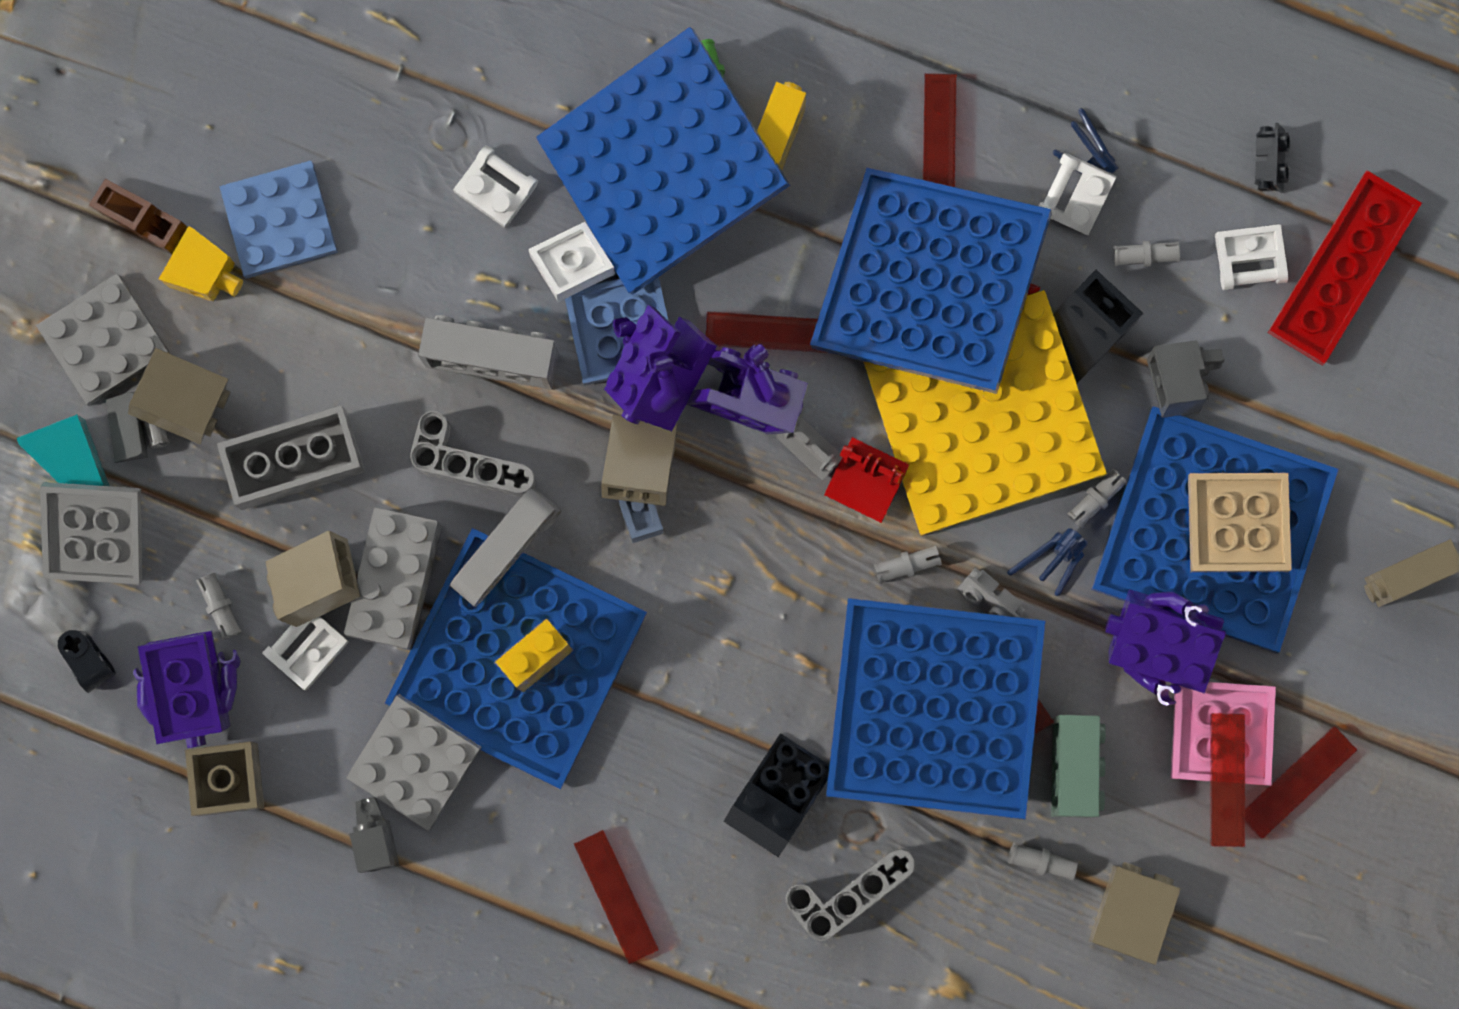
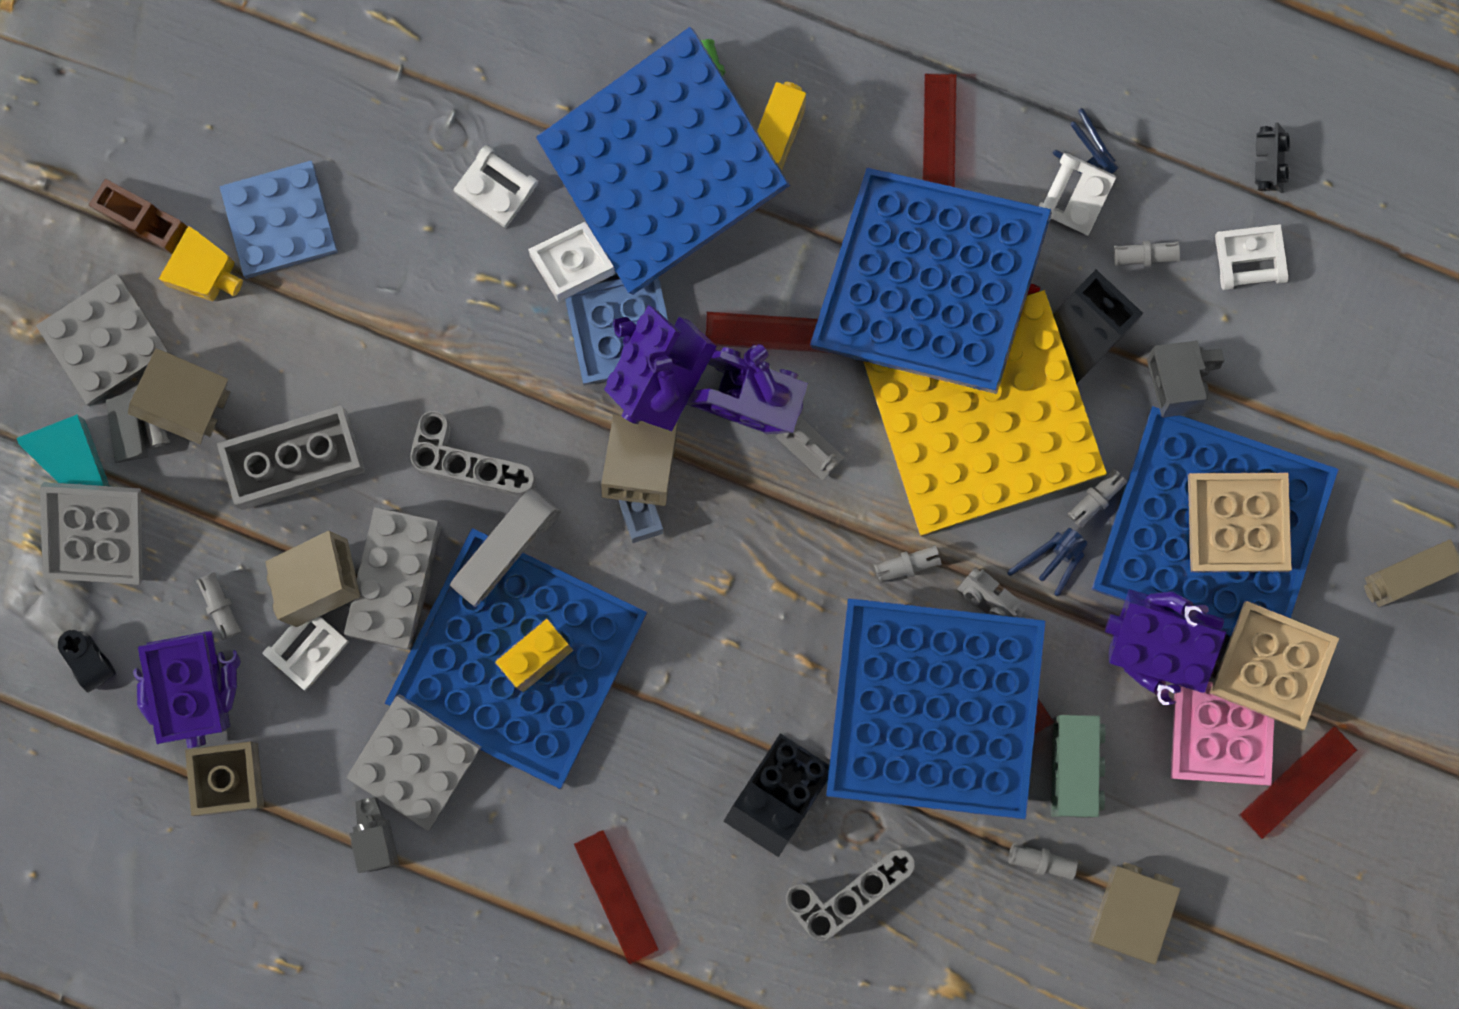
(488, 352): light grey brick -> none
(866, 479): red hinge -> none
(1227, 780): clear red tile -> none
(1274, 665): none -> tan plate
(1344, 268): red plate -> none

